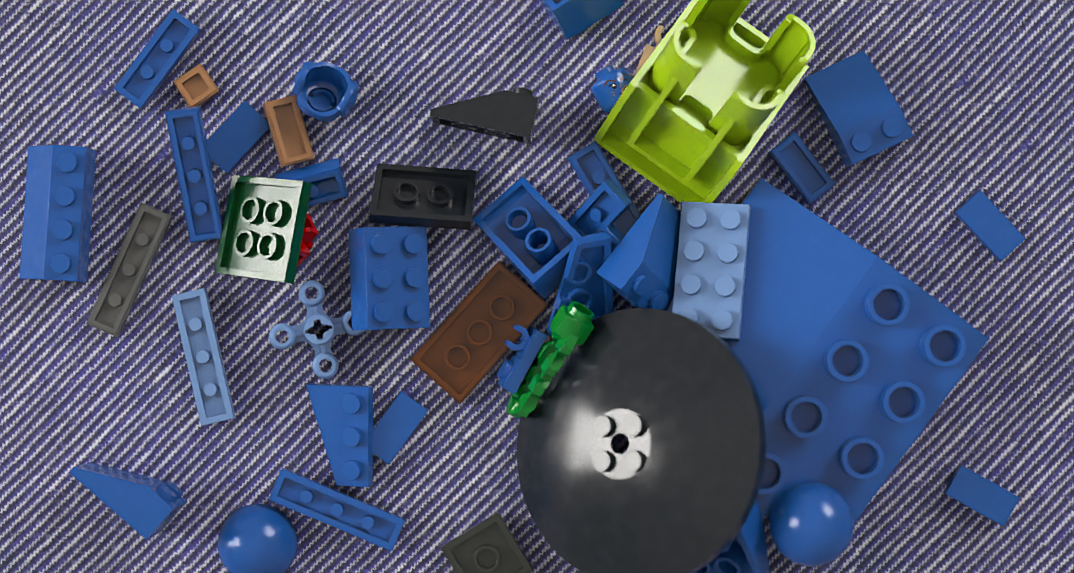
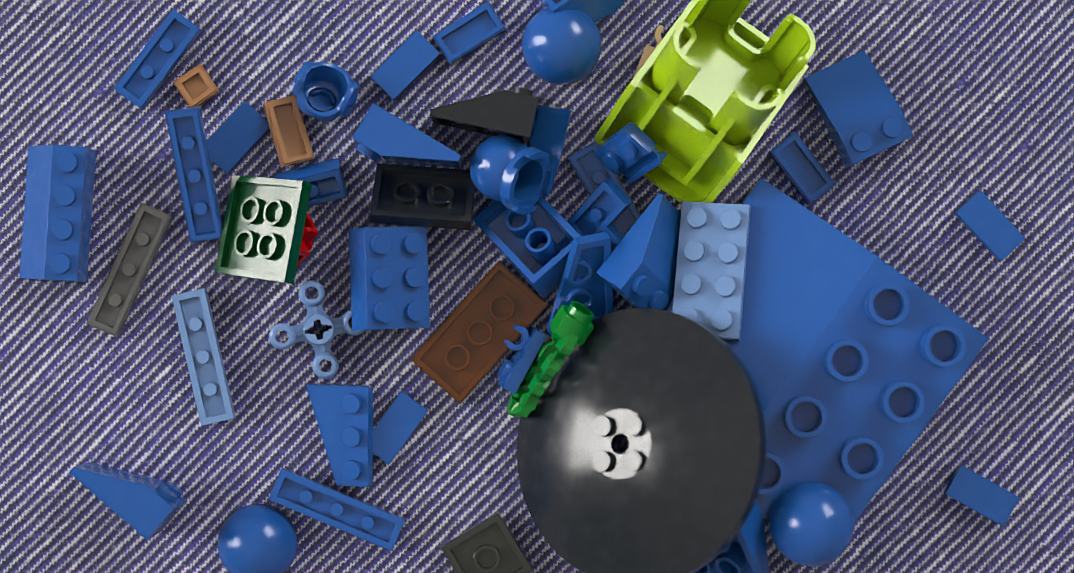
(396, 141): none -> blue slope
(405, 65): none -> blue tile
(469, 33): none -> blue tile
(512, 173): none -> blue tile
(551, 131): none -> blue slope
(561, 46): none -> blue piece
(610, 86): blue head -> none
(629, 153): none -> blue plate

